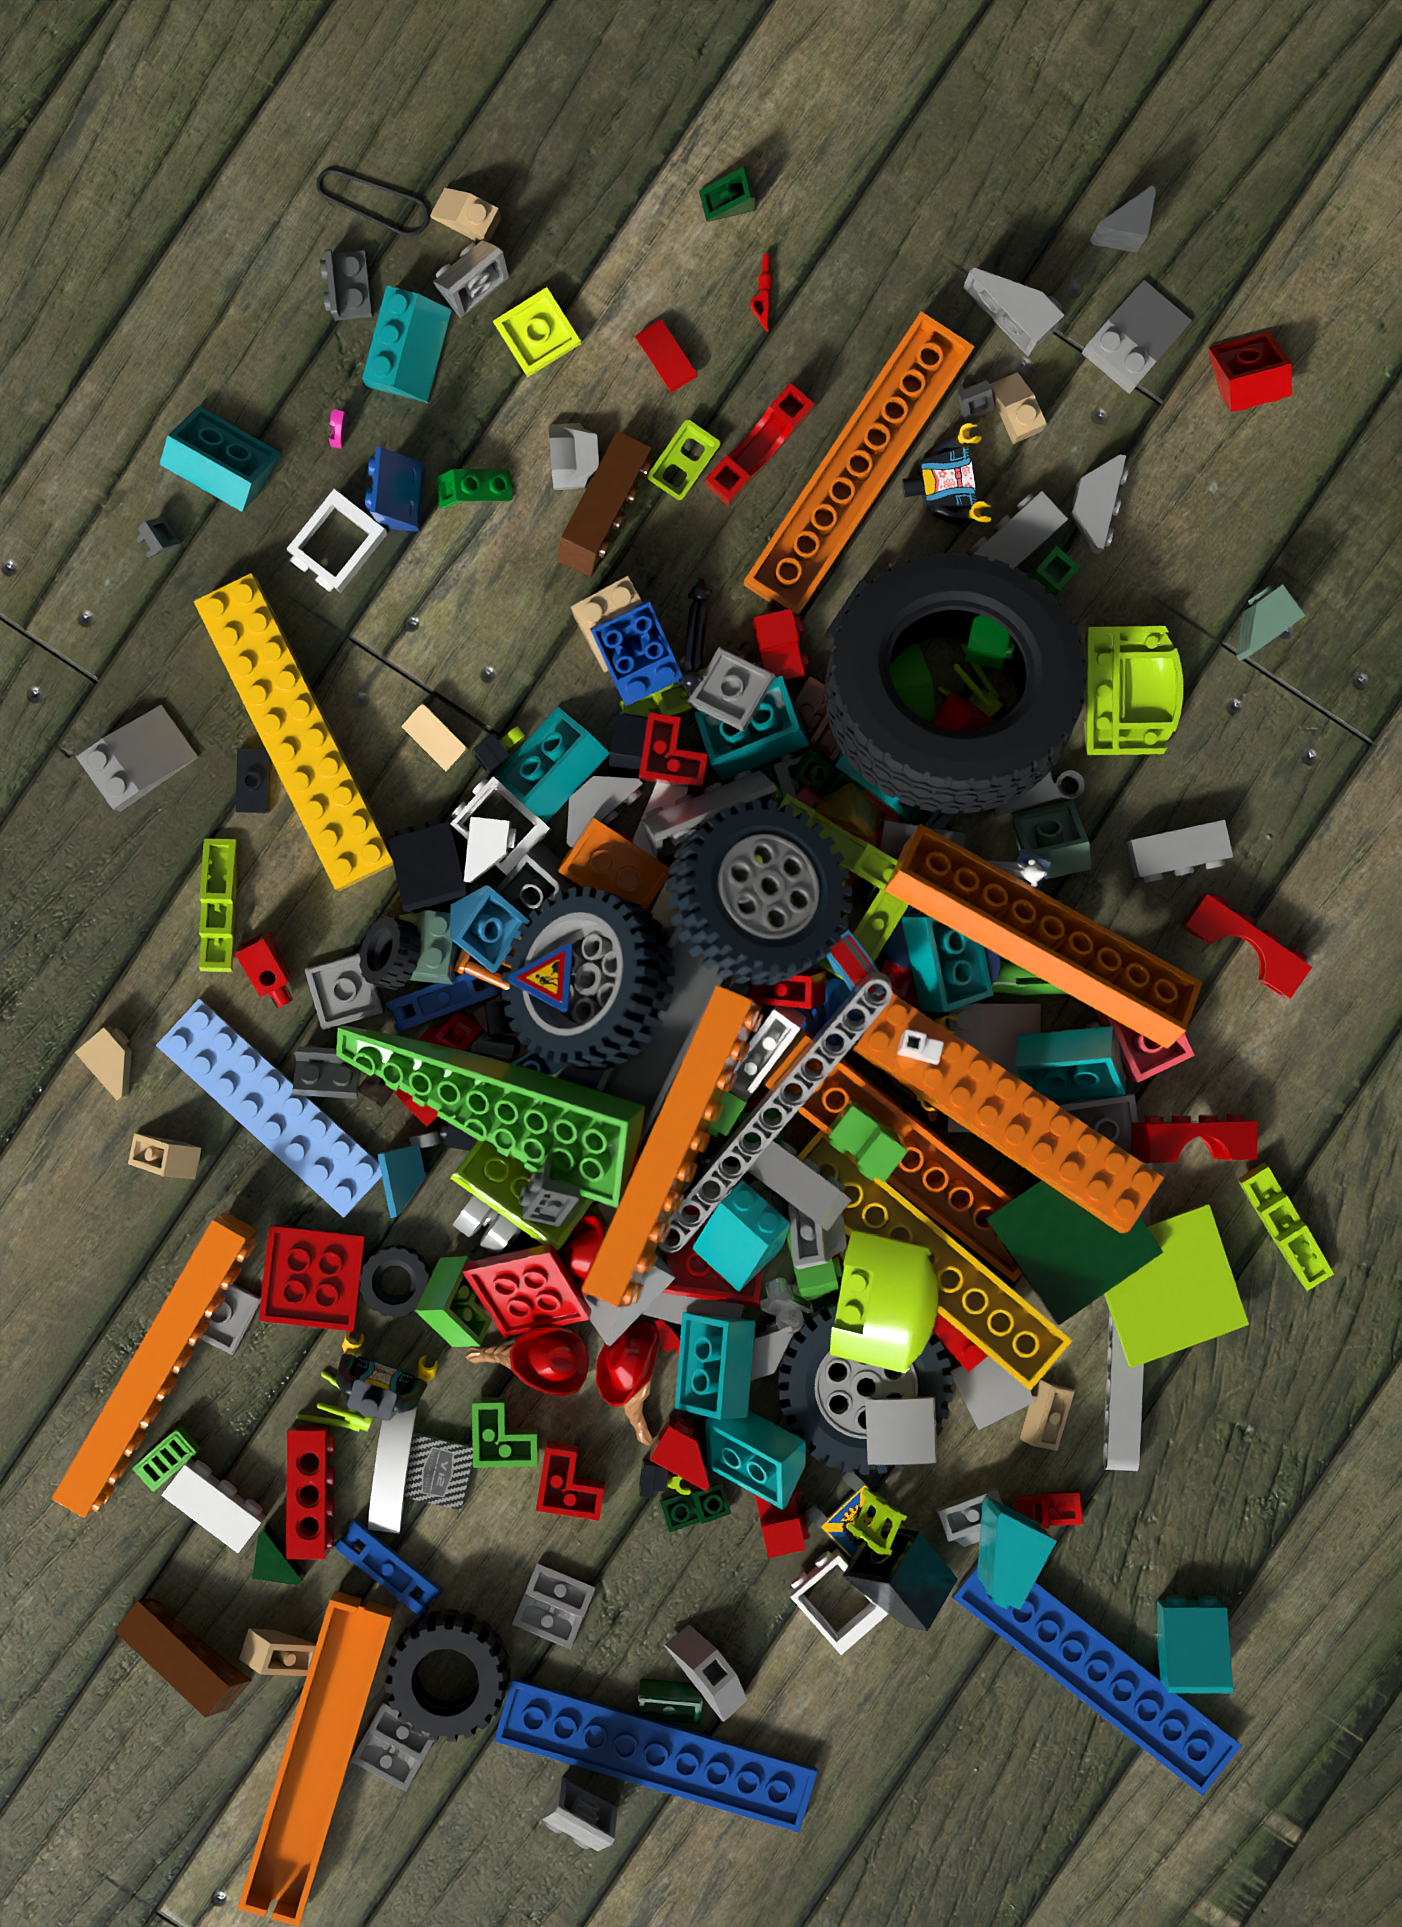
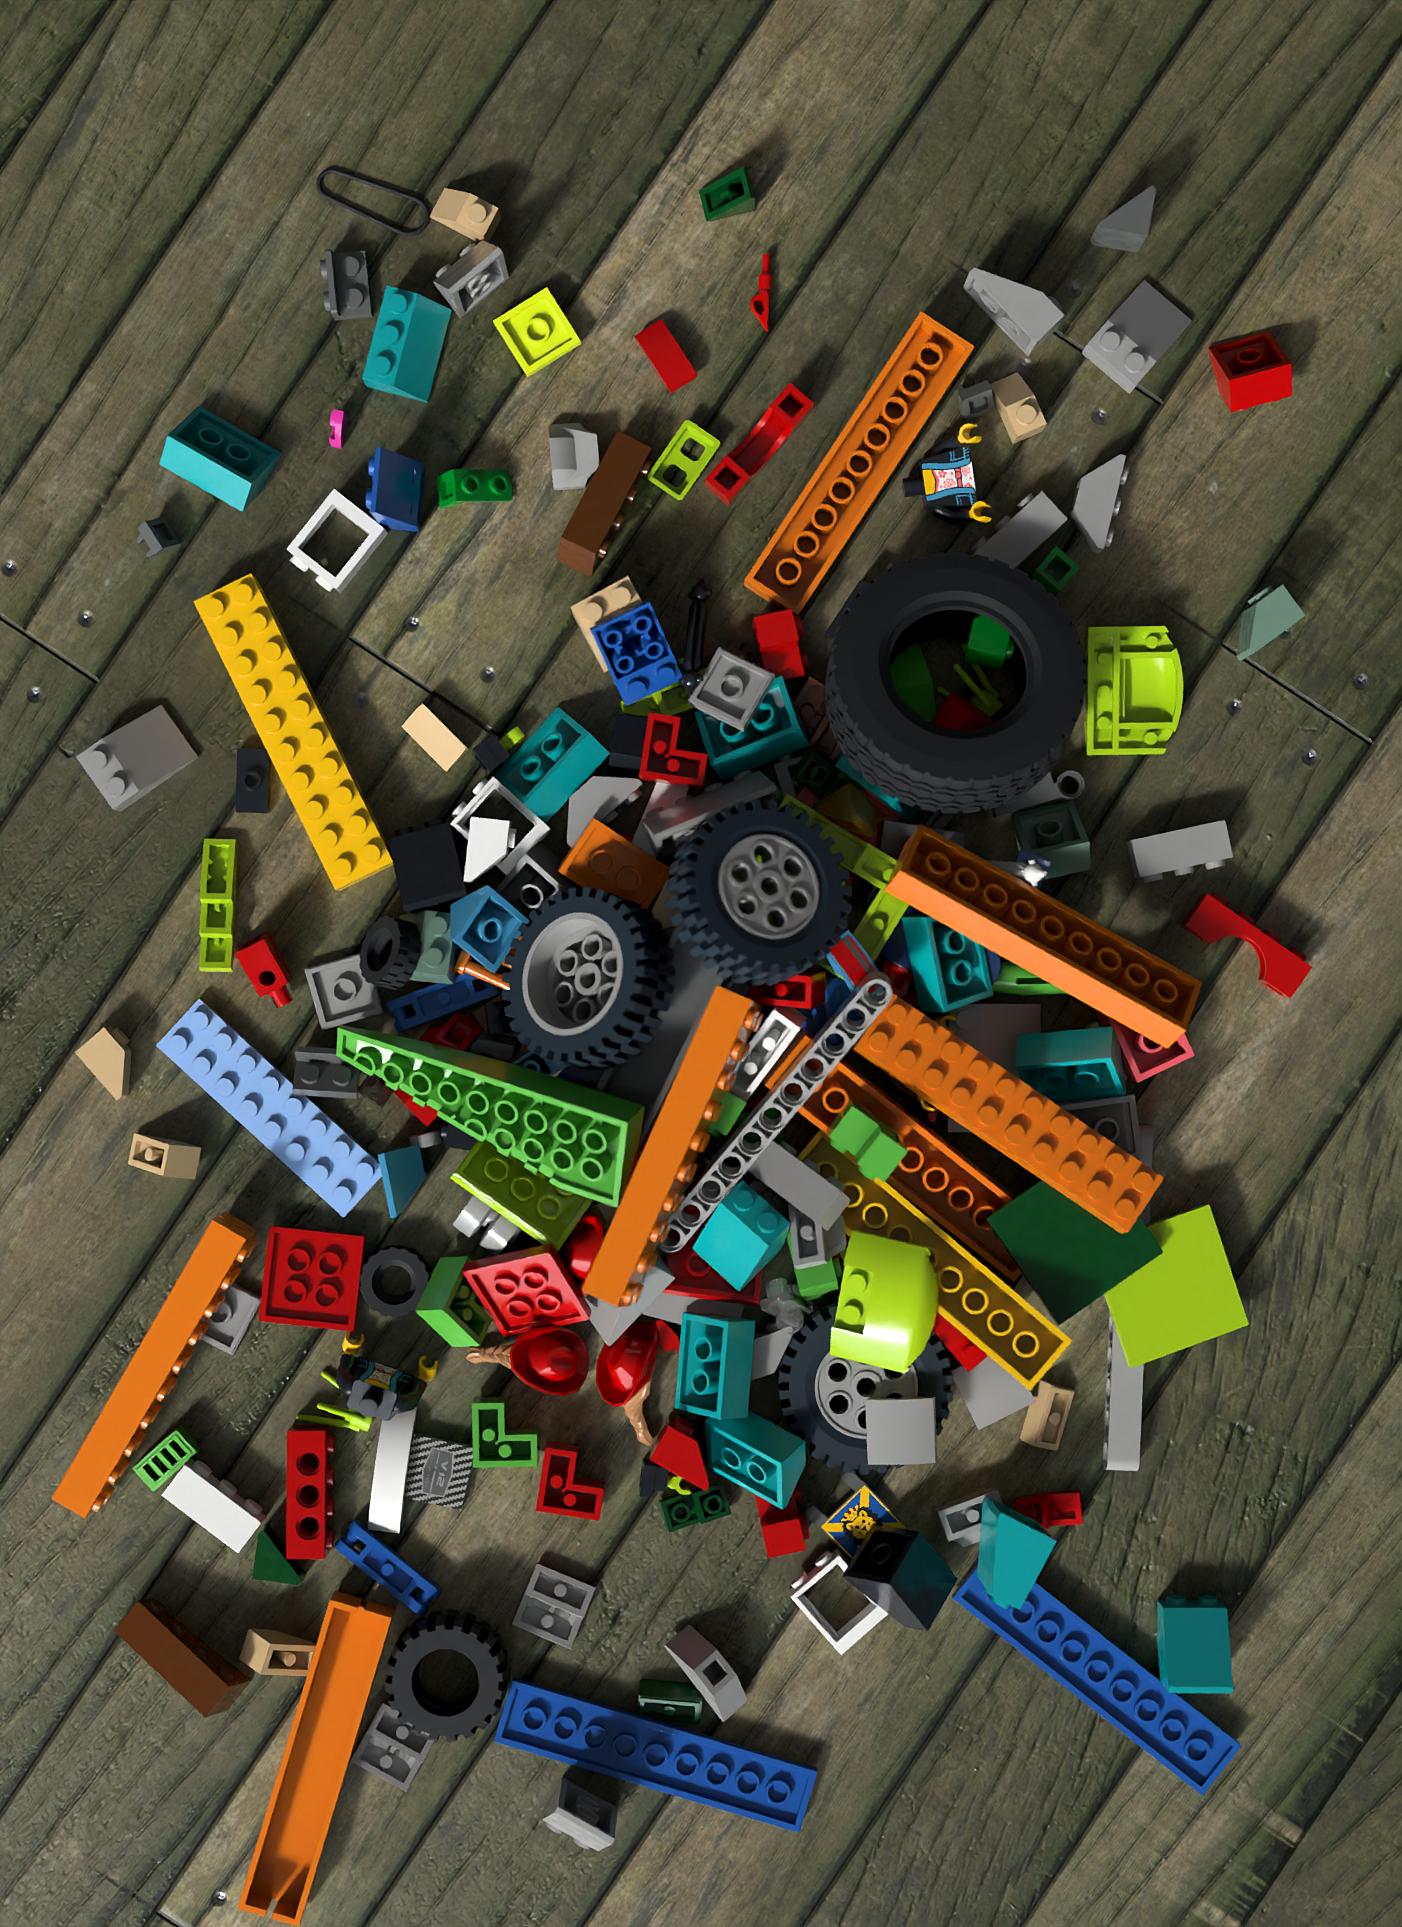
(547, 1199): dark grey bracket -> none
(548, 977): piece -> none
(873, 1533): lime piece -> none
(919, 1047): white piece -> none
(1163, 1141): red arch -> none
(1285, 1226): lime slope -> none

